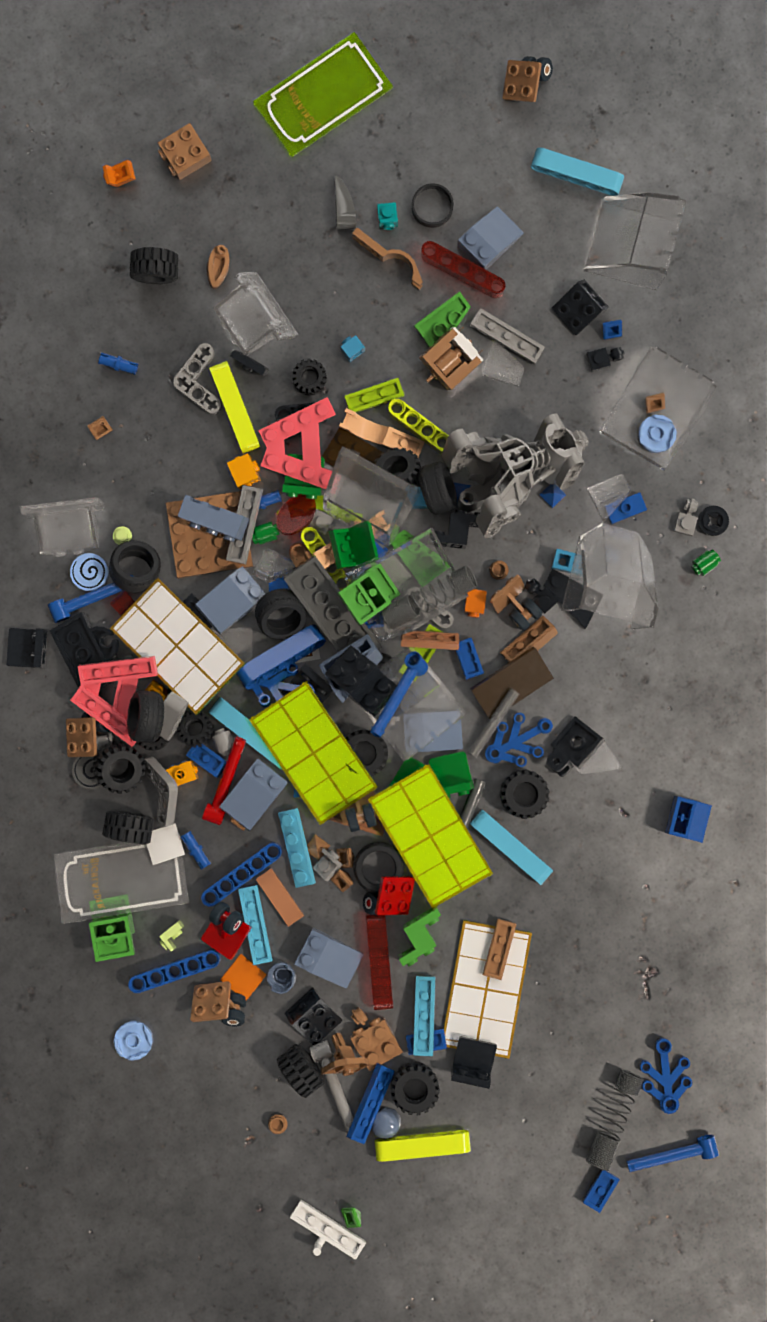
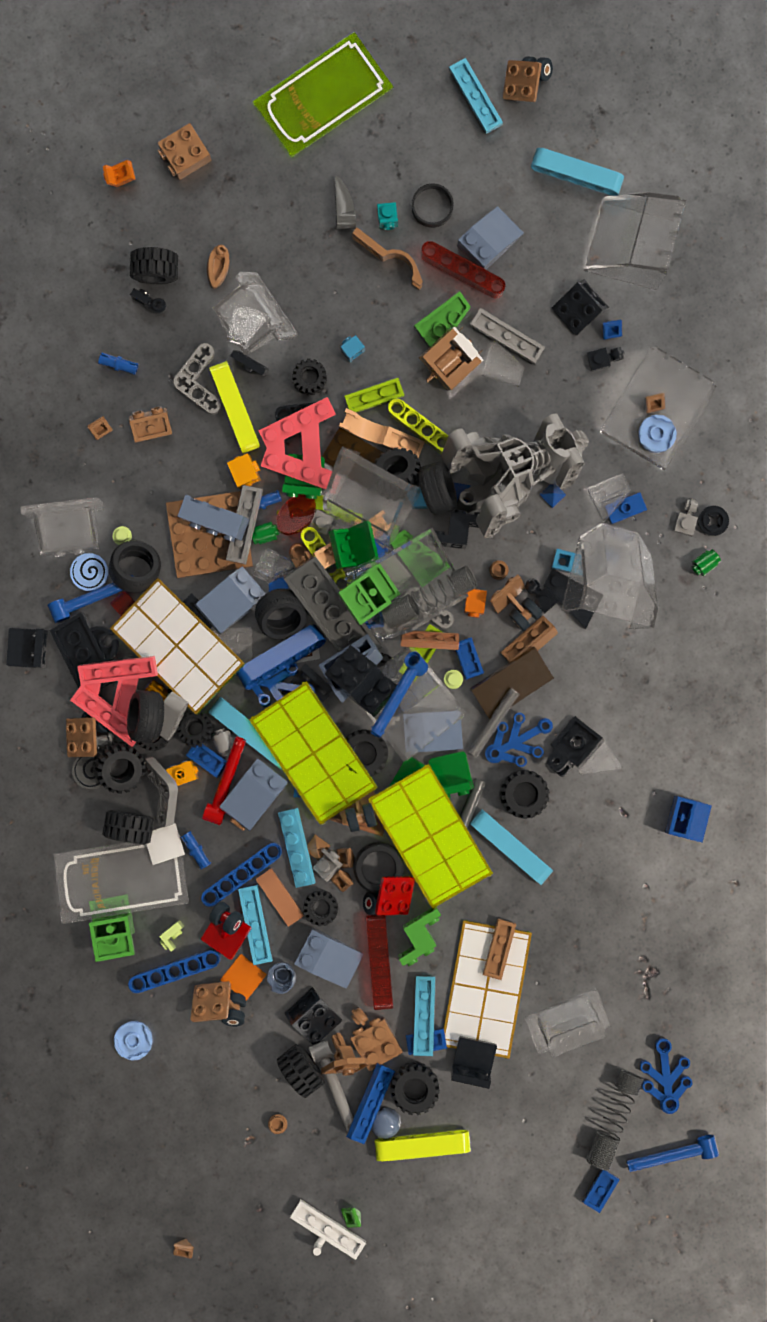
(143, 298): none -> black plate
(150, 424): none -> medium nougat bracket
(183, 1249): none -> medium nougat slope
(244, 324): none -> clear wing
(320, 896): none -> black tyre
(453, 679): none -> yellowish green plate
(475, 95): none -> medium azure plate
(569, 1024): none -> clear windscreen

